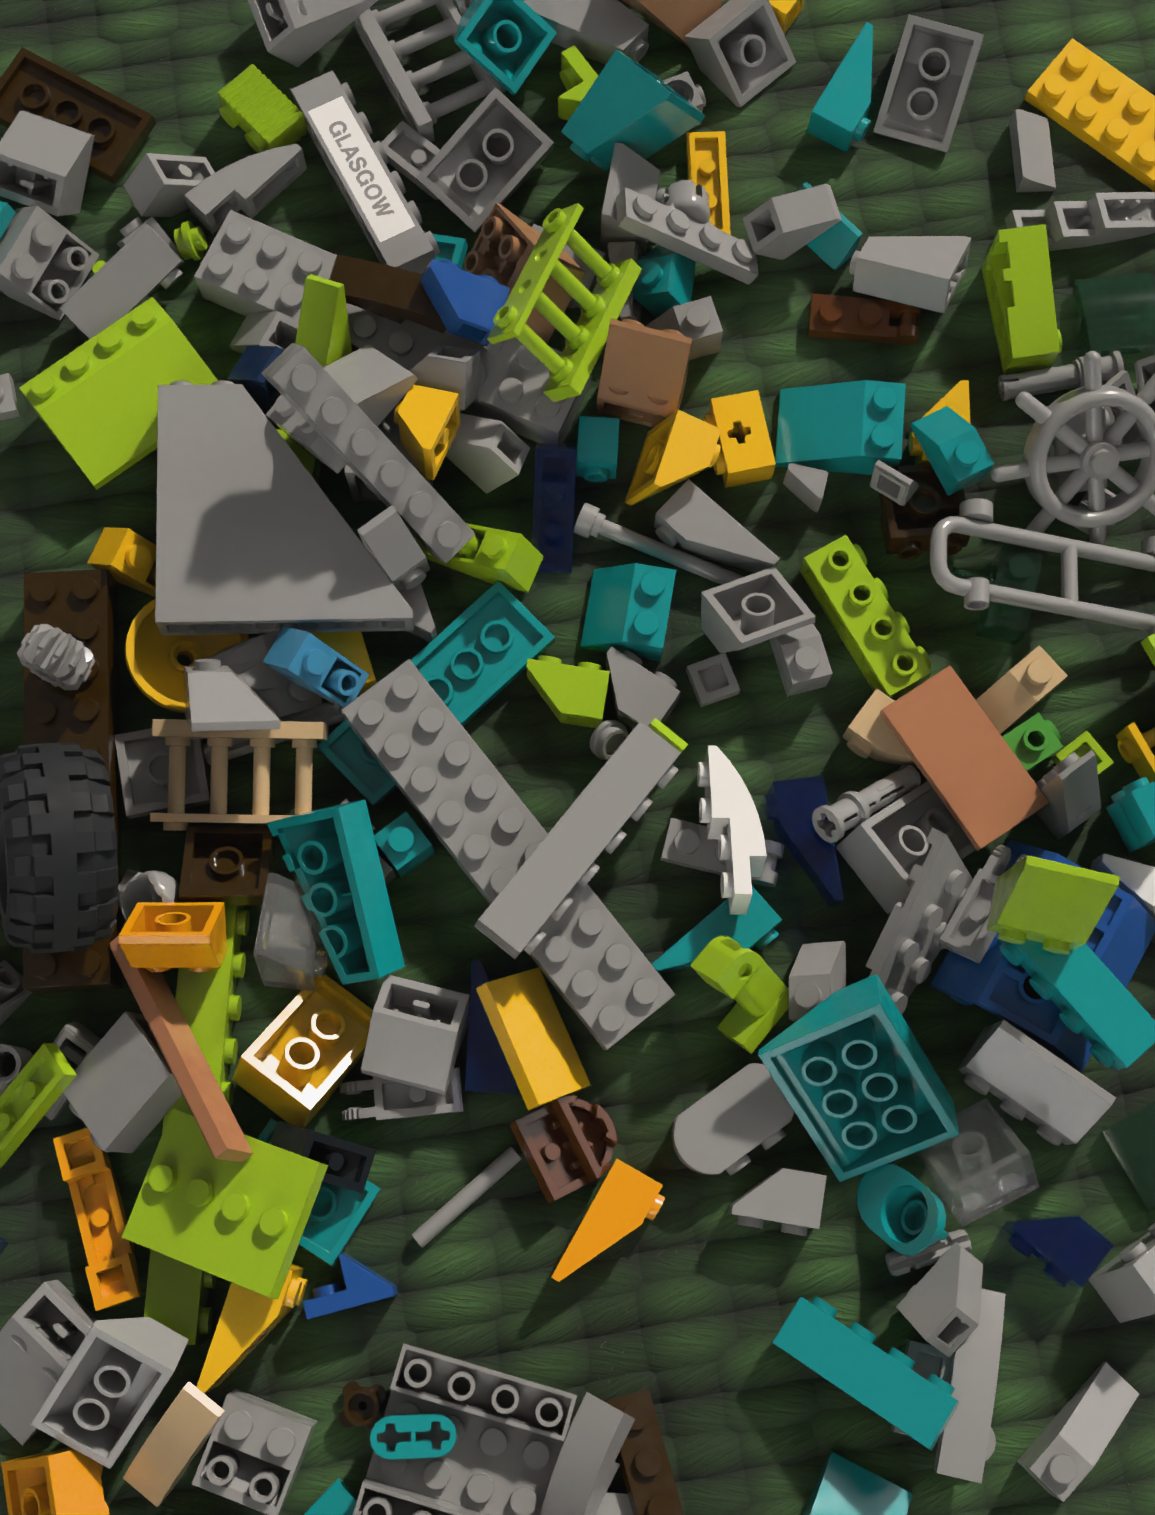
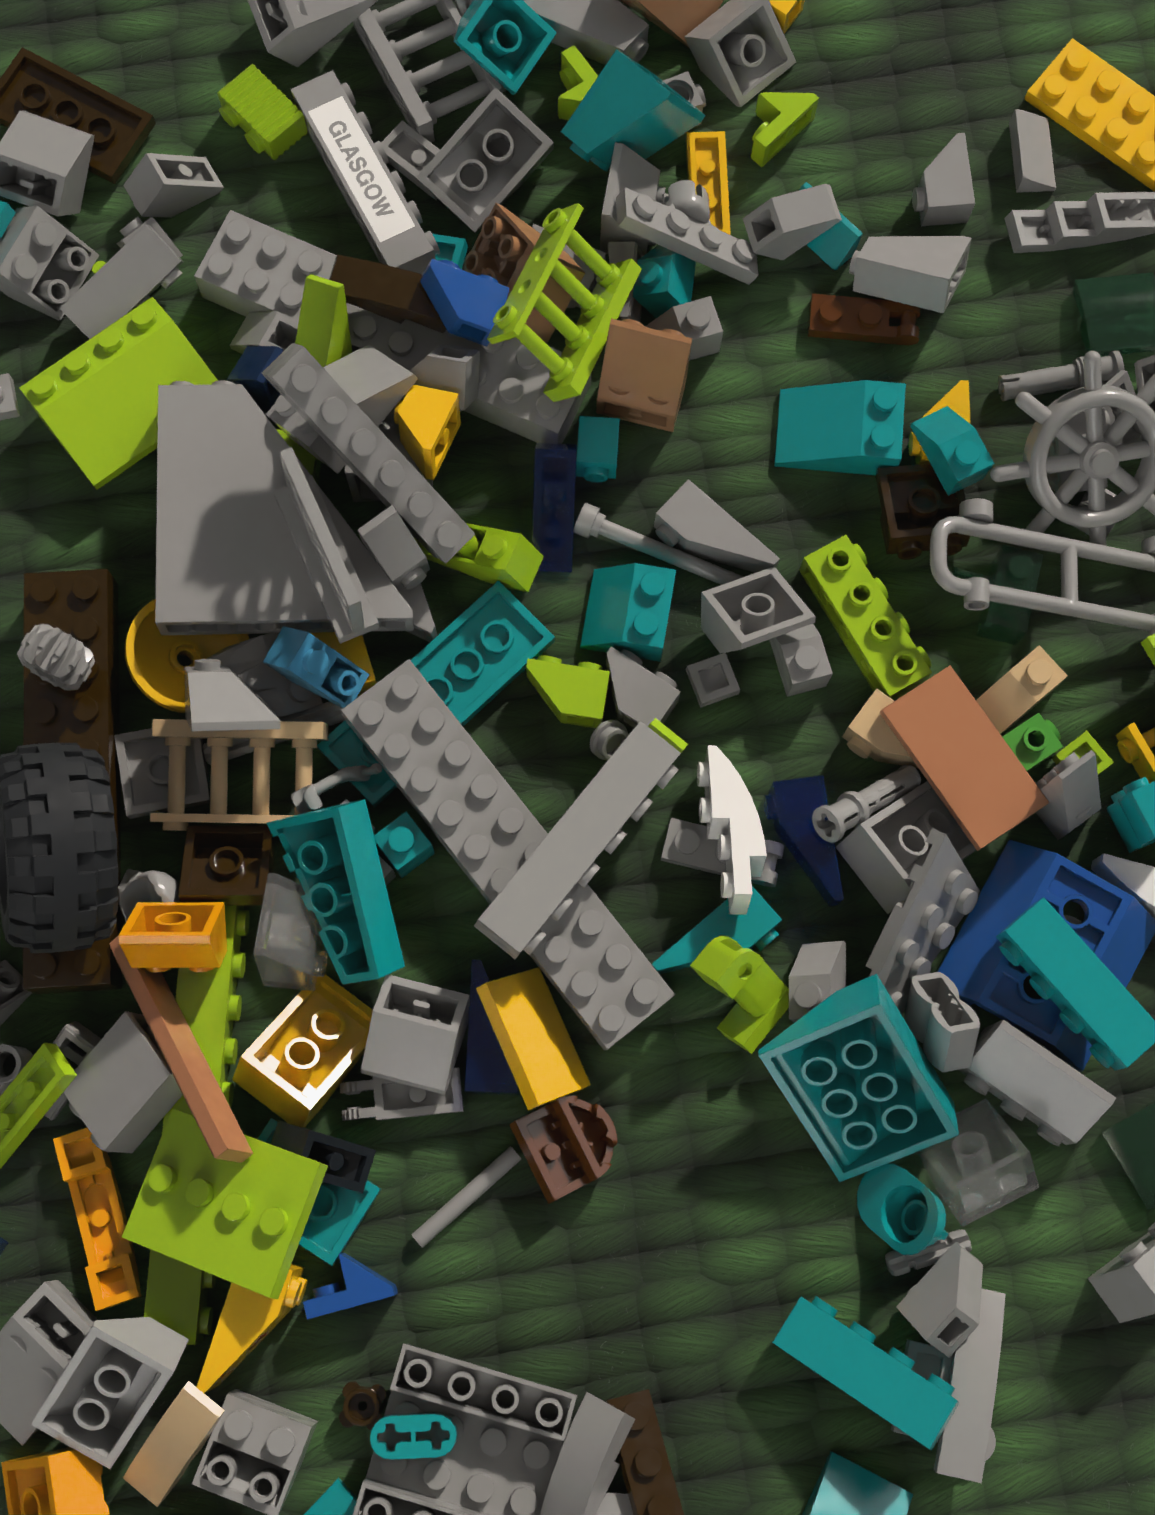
(127, 558): yellow slope -> none
(190, 241): lime plate -> none
(245, 185): light grey slope -> none
(308, 796): none -> light grey piece
(323, 552): none -> light grey fence
(487, 451): light grey slope -> none
(615, 1211): light orange slope -> none
(672, 454): yellow slope -> none
(731, 1122): light grey brick -> none
(741, 417): yellow brick -> none
(783, 119): none -> lime slope
(785, 1198): light grey slope -> none
(806, 484): light grey slope -> none
(844, 104): teal slope -> none
(892, 483): light grey slope -> none
(928, 83): light grey slope -> none
(941, 1021): none -> light grey brick
(946, 187): none -> light grey slope
(967, 928): light grey hinge -> none
(1022, 299): lime wedge -> none
(1049, 903): lime slope -> none
(1063, 1244): clear blue slope -> none
(1079, 1433): light grey slope -> none

